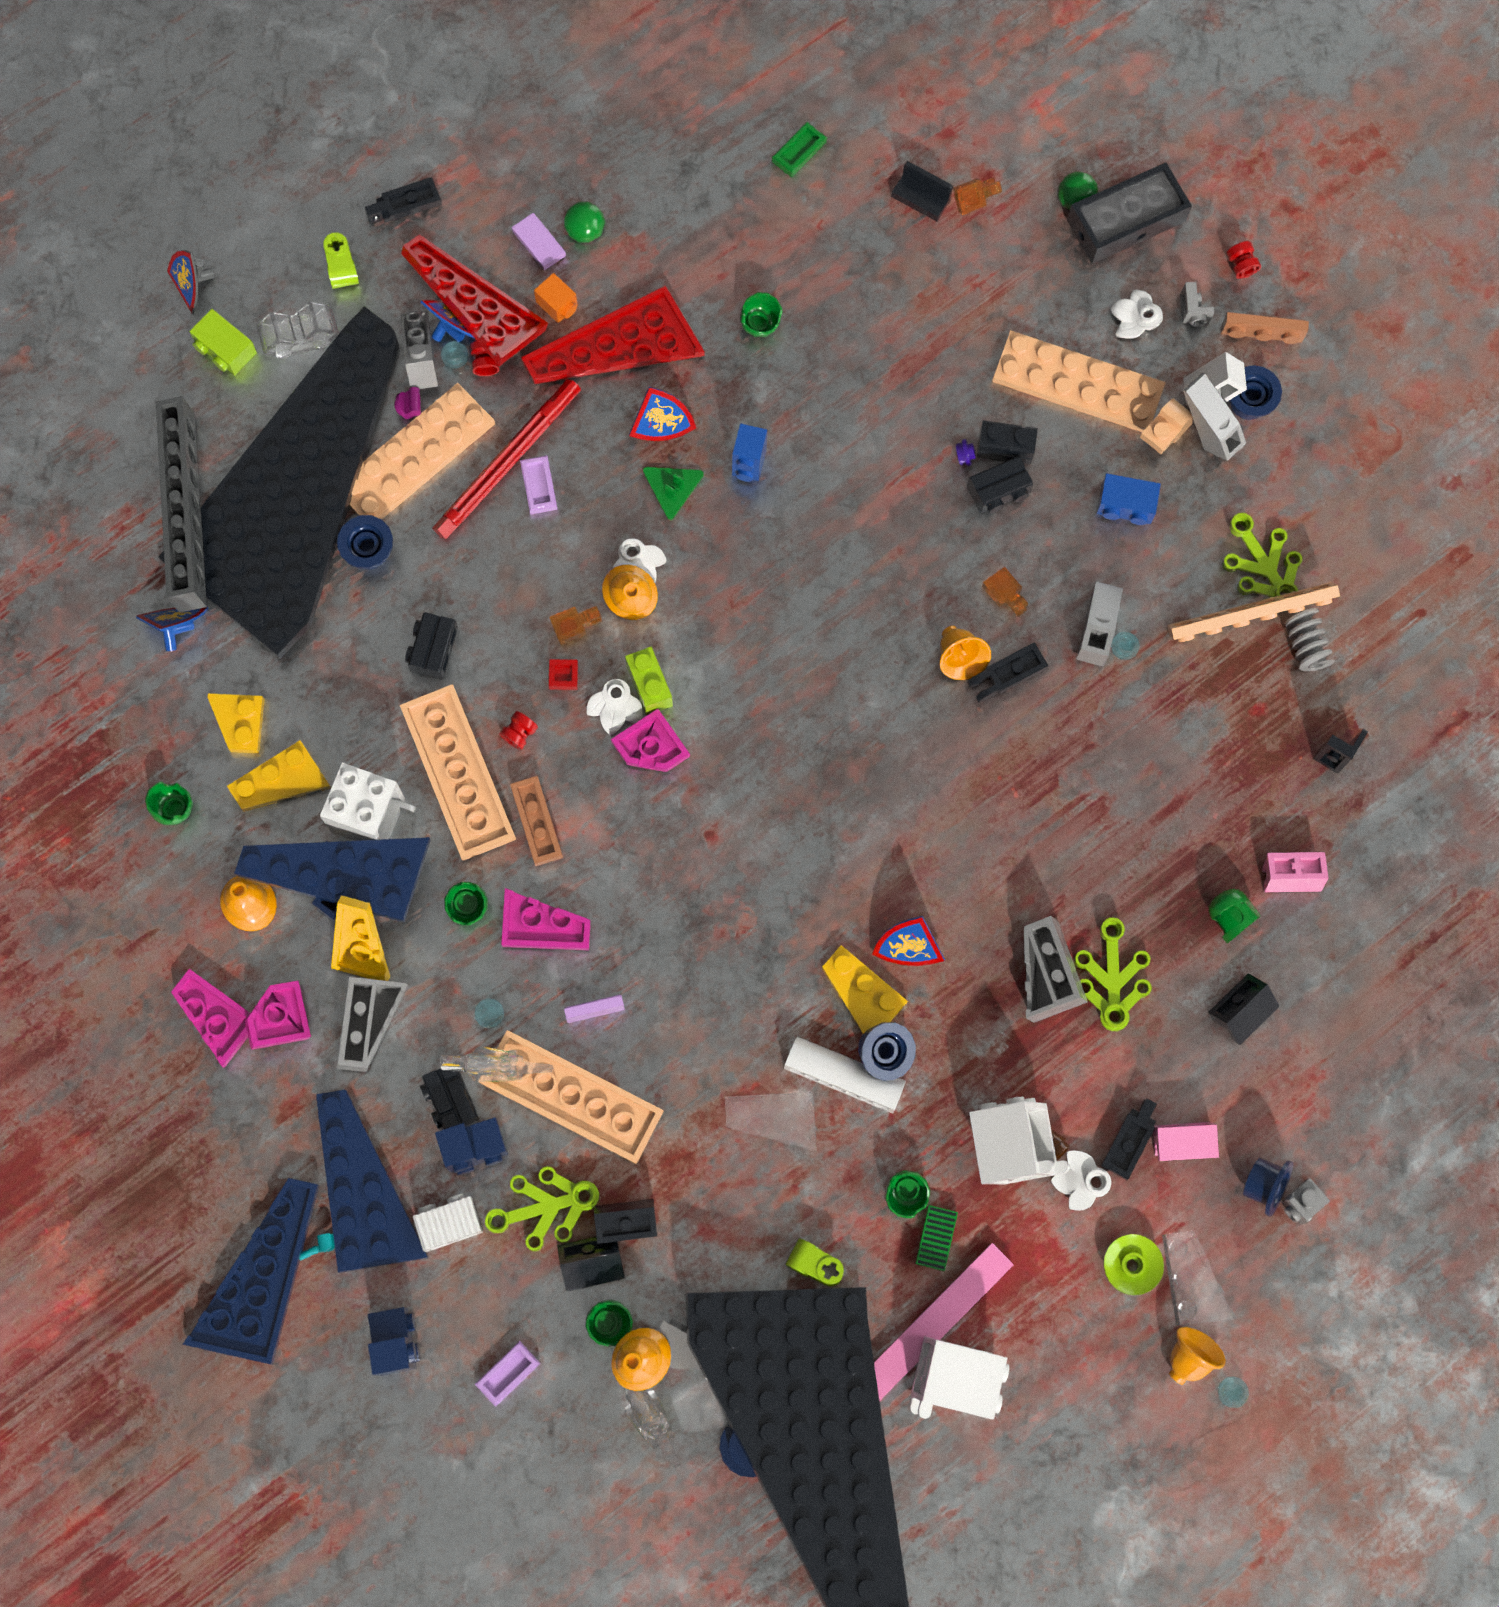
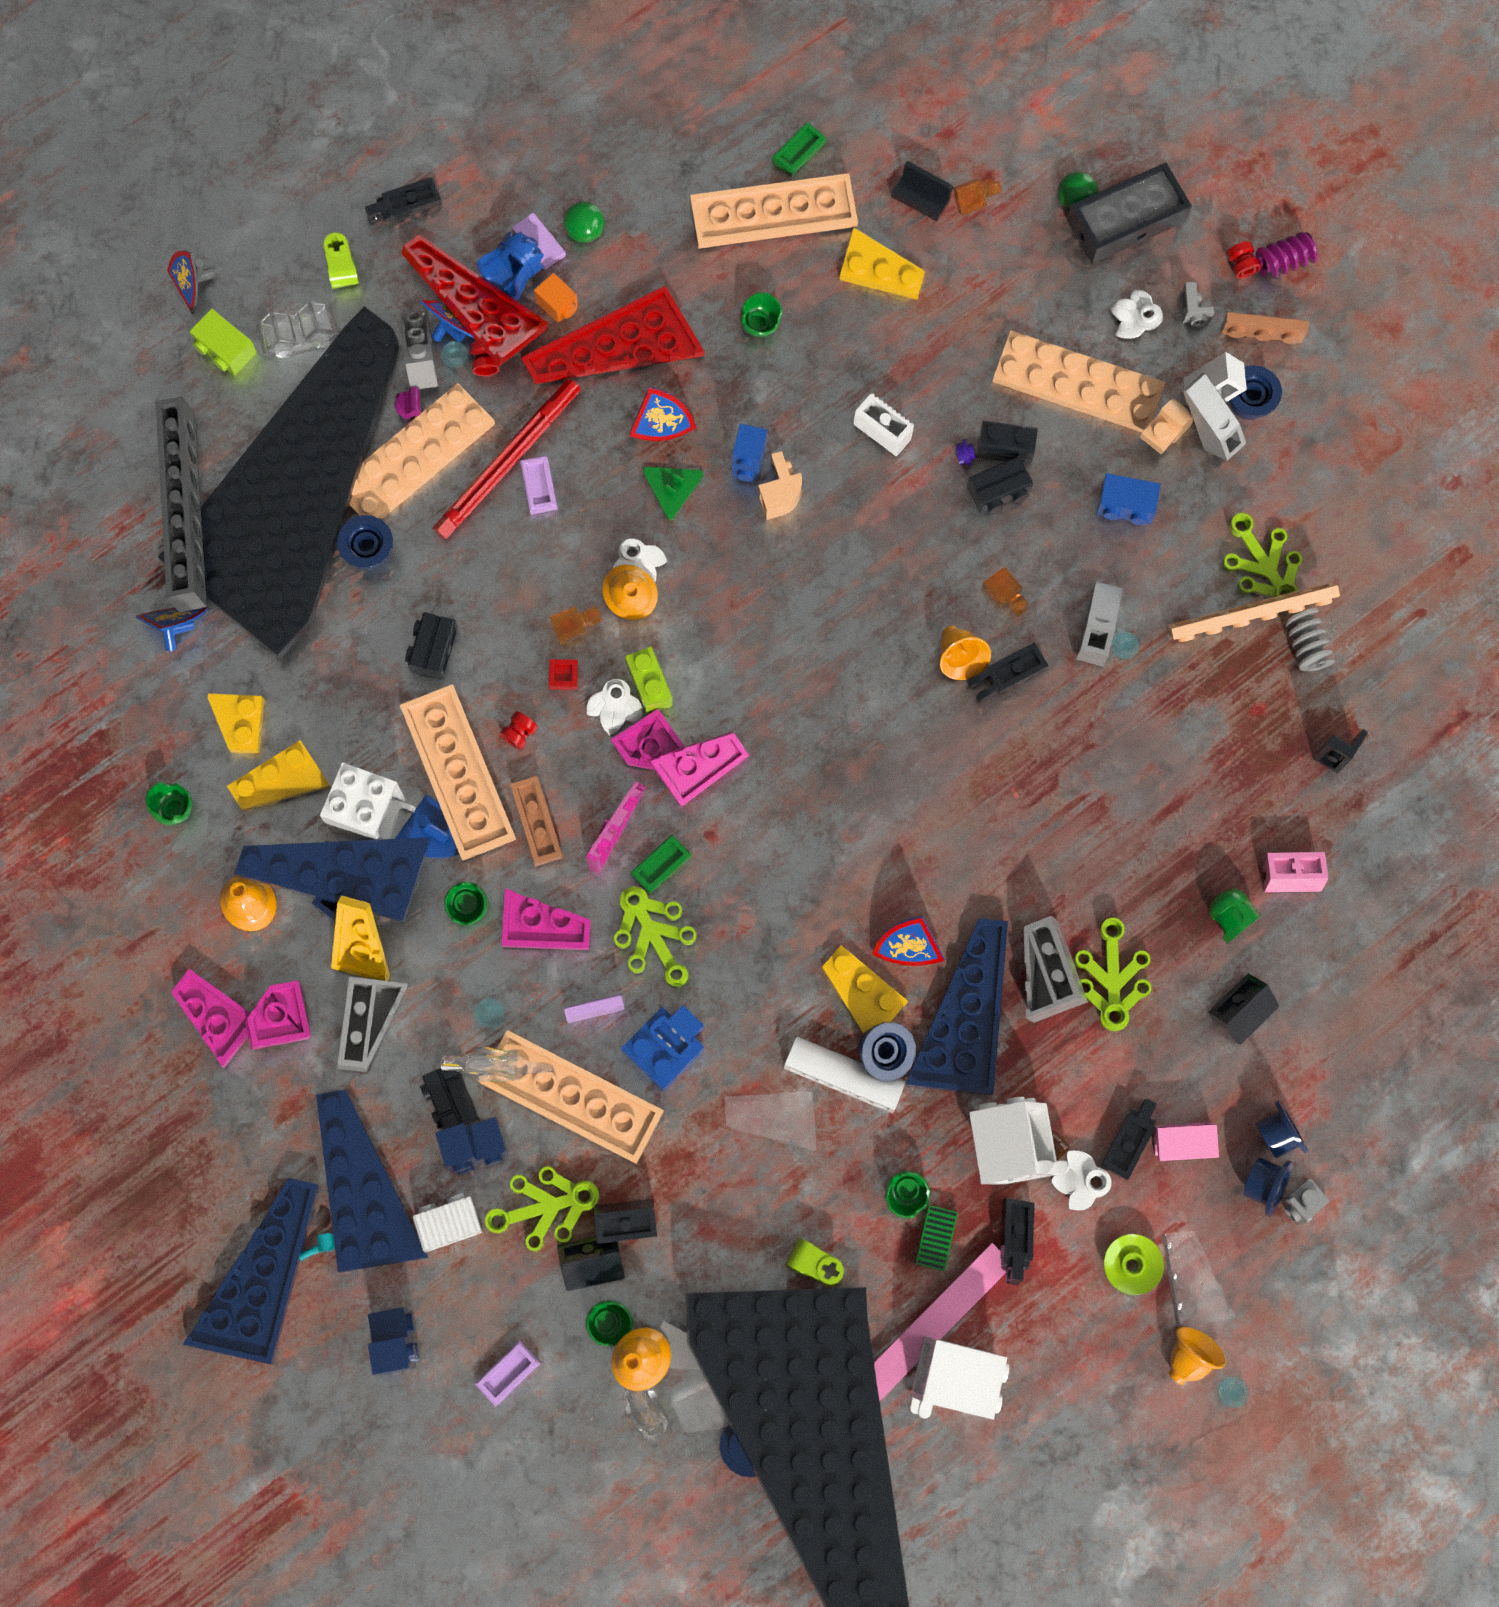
(430, 822): none -> blue shield
(512, 264): none -> blue hat
(613, 828): none -> dark pink wing
(652, 932): none -> lime plant
(661, 864): none -> green tile
(665, 1045): none -> blue piece
(698, 766): none -> wing
(773, 210): none -> light nougat plate
(783, 493): none -> light nougat brick
(880, 268): none -> yellow wing
(883, 424): none -> white brick
(965, 1031): none -> dark blue wing
(1016, 1238): none -> black hinge
(1280, 1132): none -> dark blue piece
(1287, 253): none -> magenta piece

